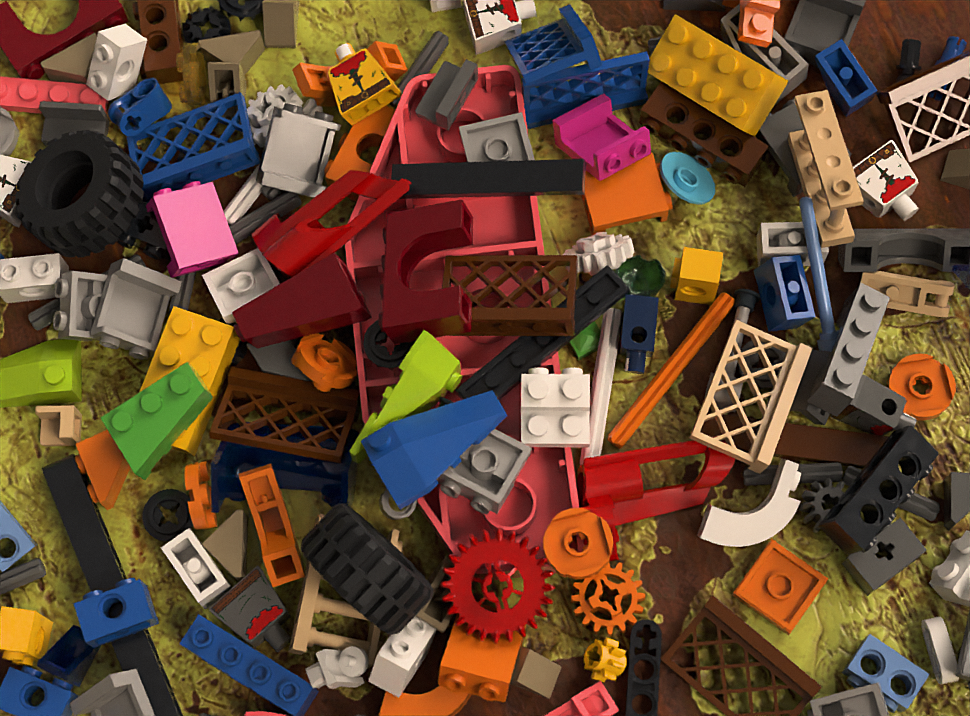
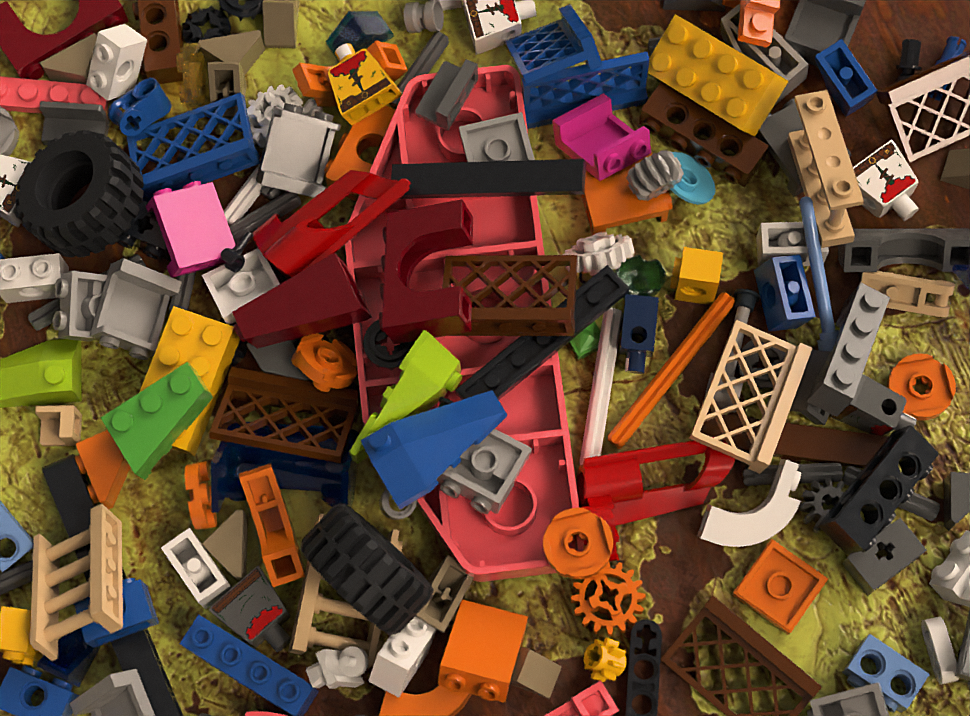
(103, 584): none -> tan fence
(153, 516): black gear -> none
(233, 259): none -> black hand
(359, 30): none -> slope
(423, 16): none -> light grey wheel
(504, 619): red gear -> none
(555, 408): white plate -> none
(654, 175): none -> light grey gear

